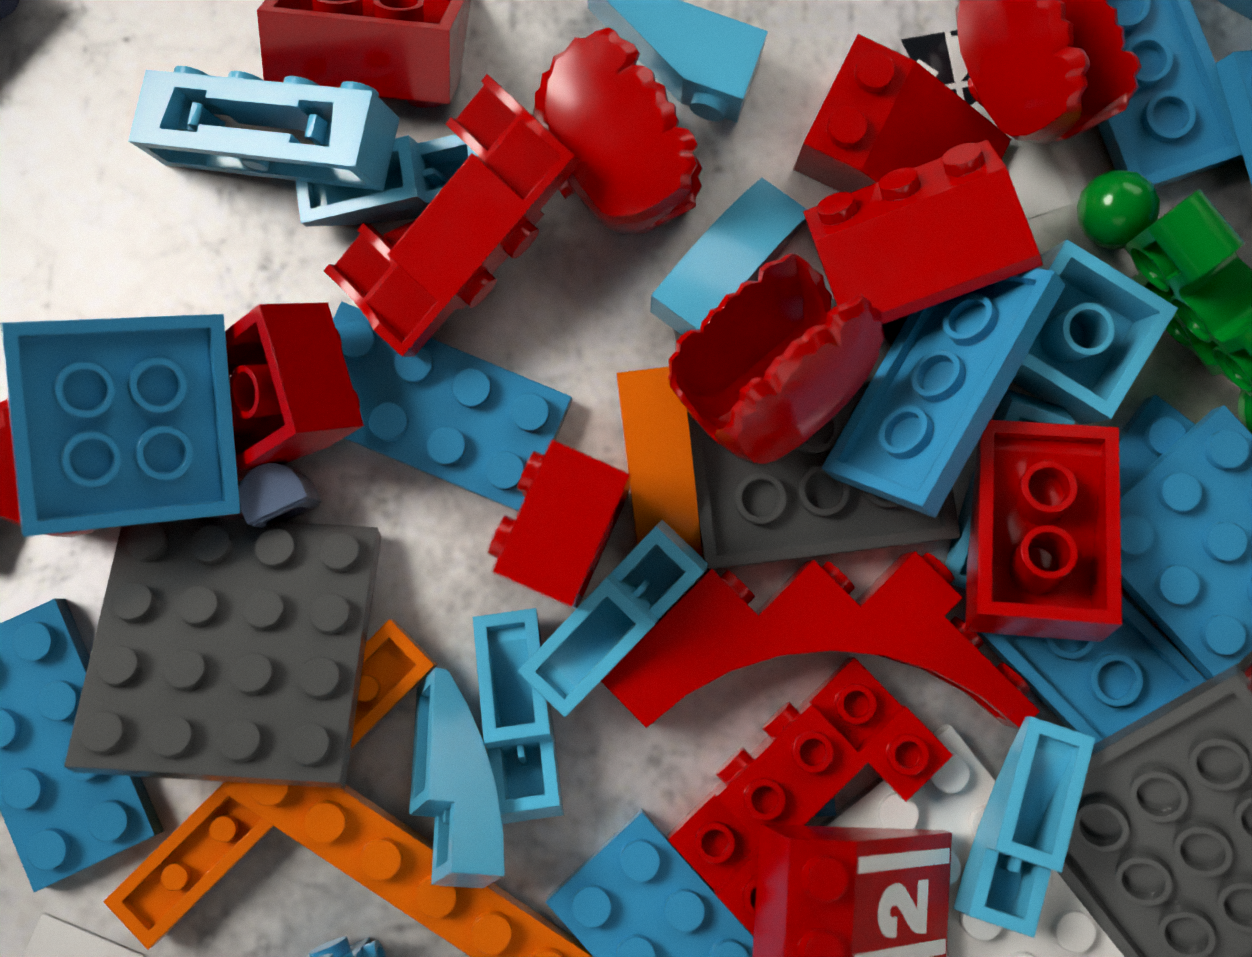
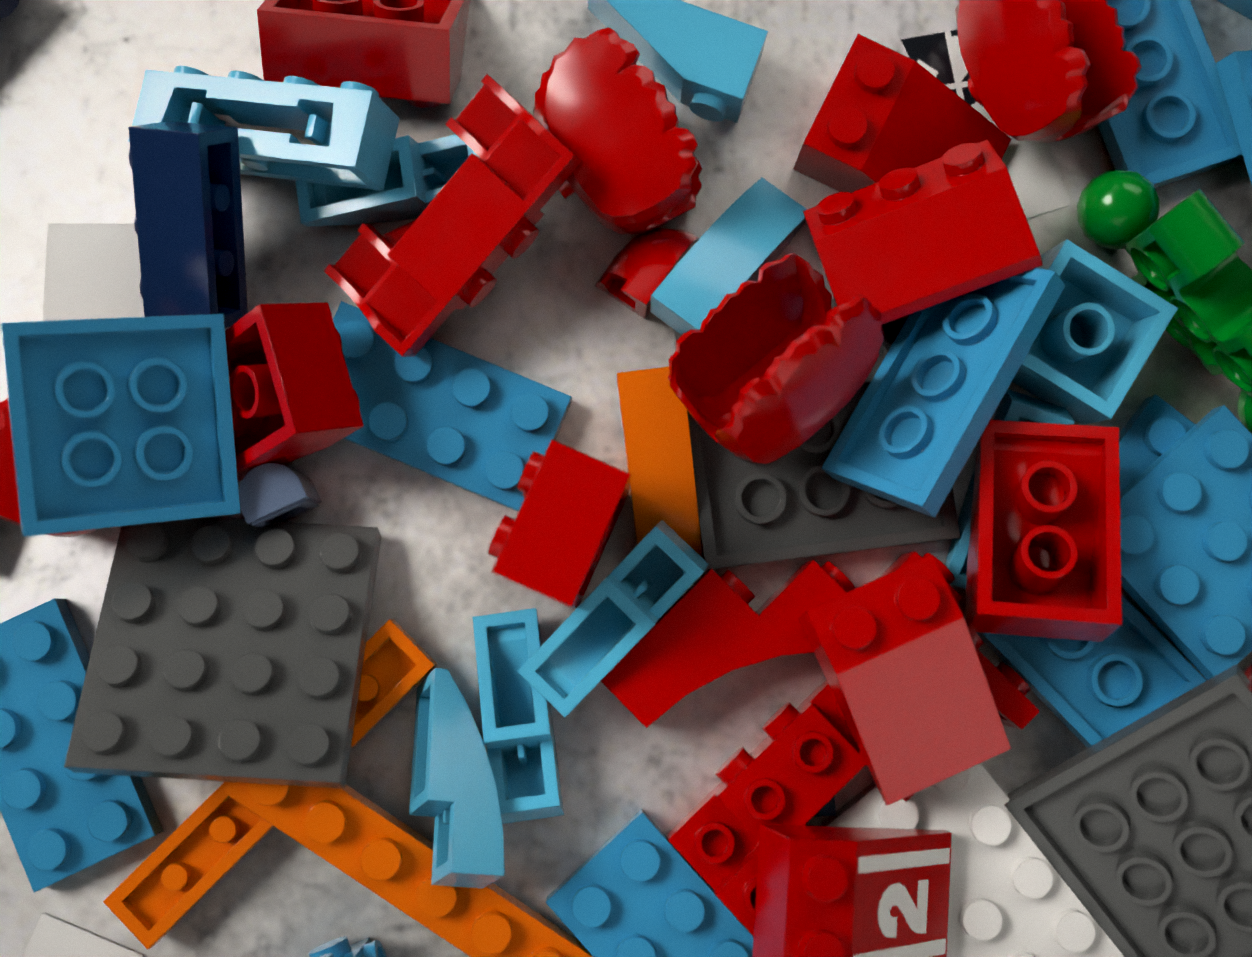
(91, 272): none -> white sticker
(189, 219): none -> dark blue brick
(643, 267): none -> red brick
(907, 679): none -> red slope
(1025, 826): medium azure slope -> none

